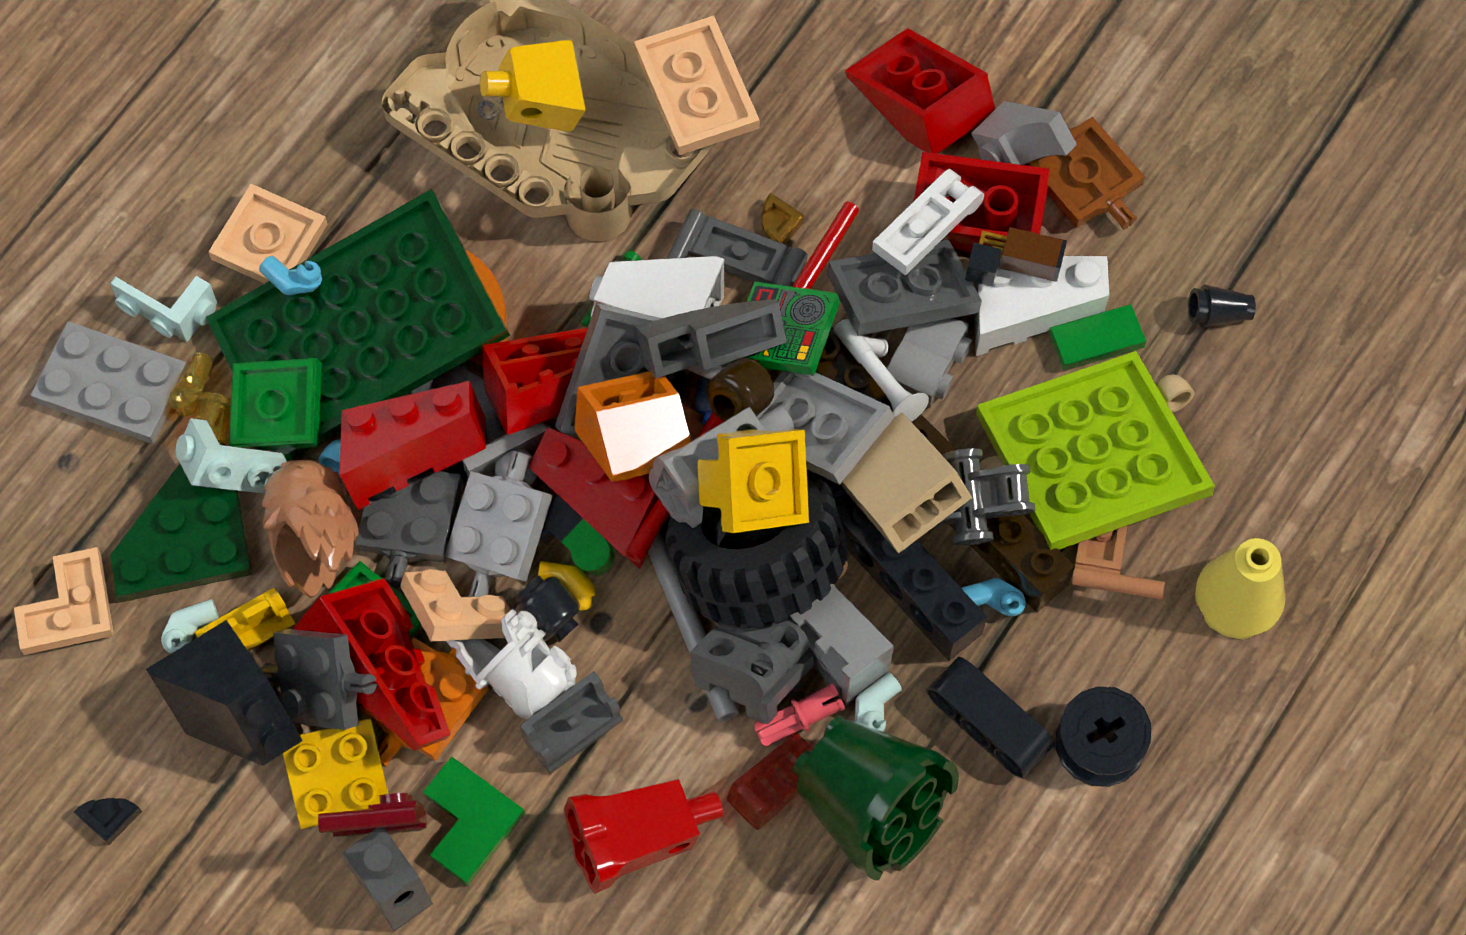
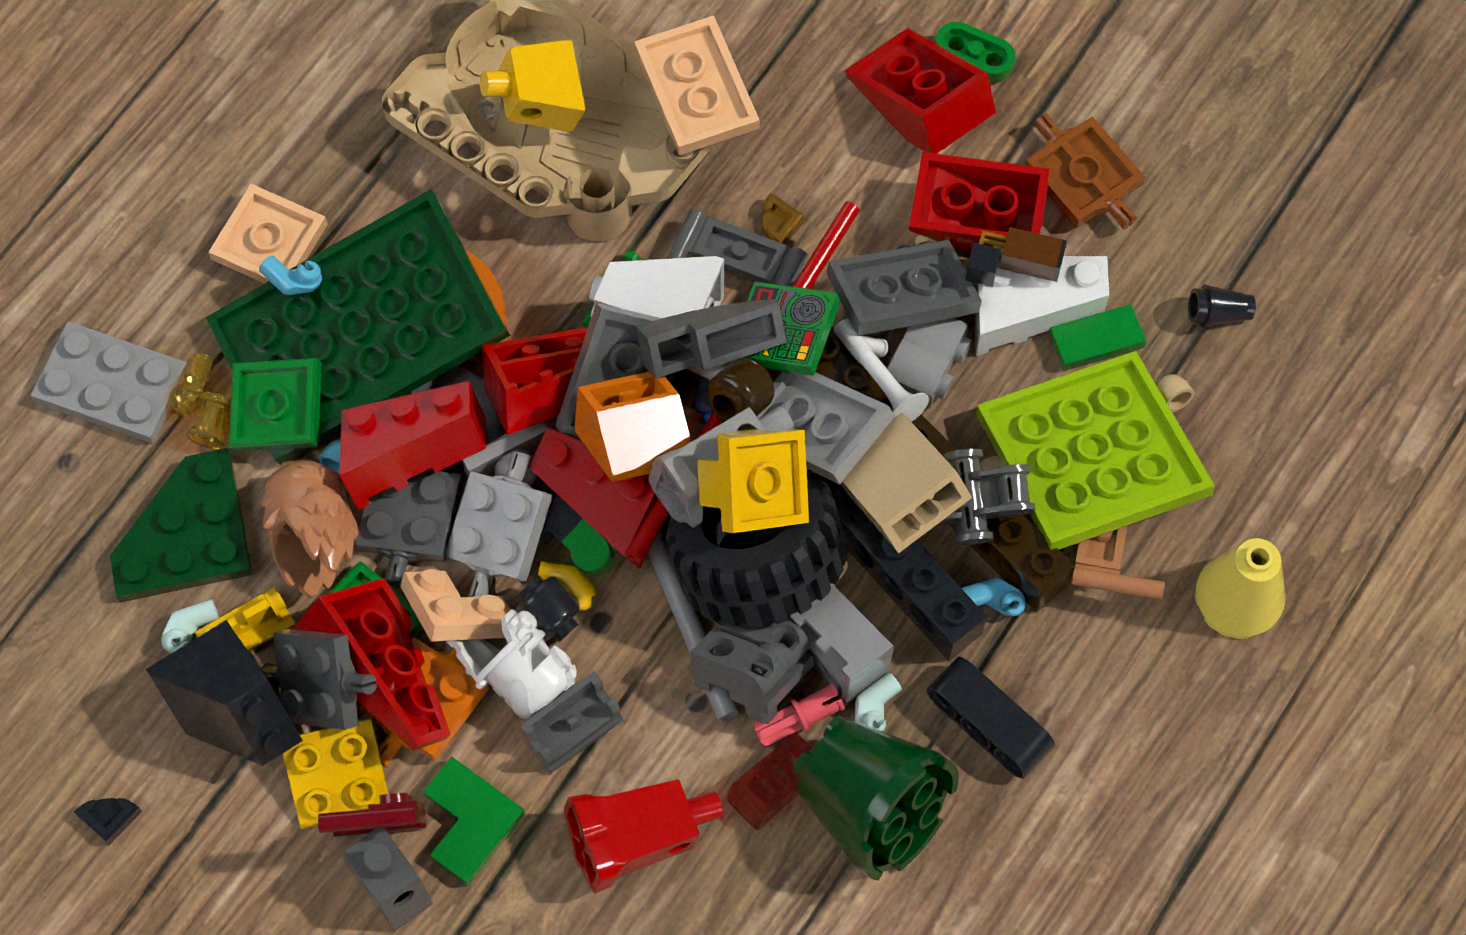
(77, 614): light nougat plate -> none
(183, 317): light aqua bracket -> none
(223, 466): light aqua bracket -> none
(926, 221): white plate -> none
(978, 49): none -> green plate
(1022, 134): light grey arch -> none
(1103, 761): black piece -> none

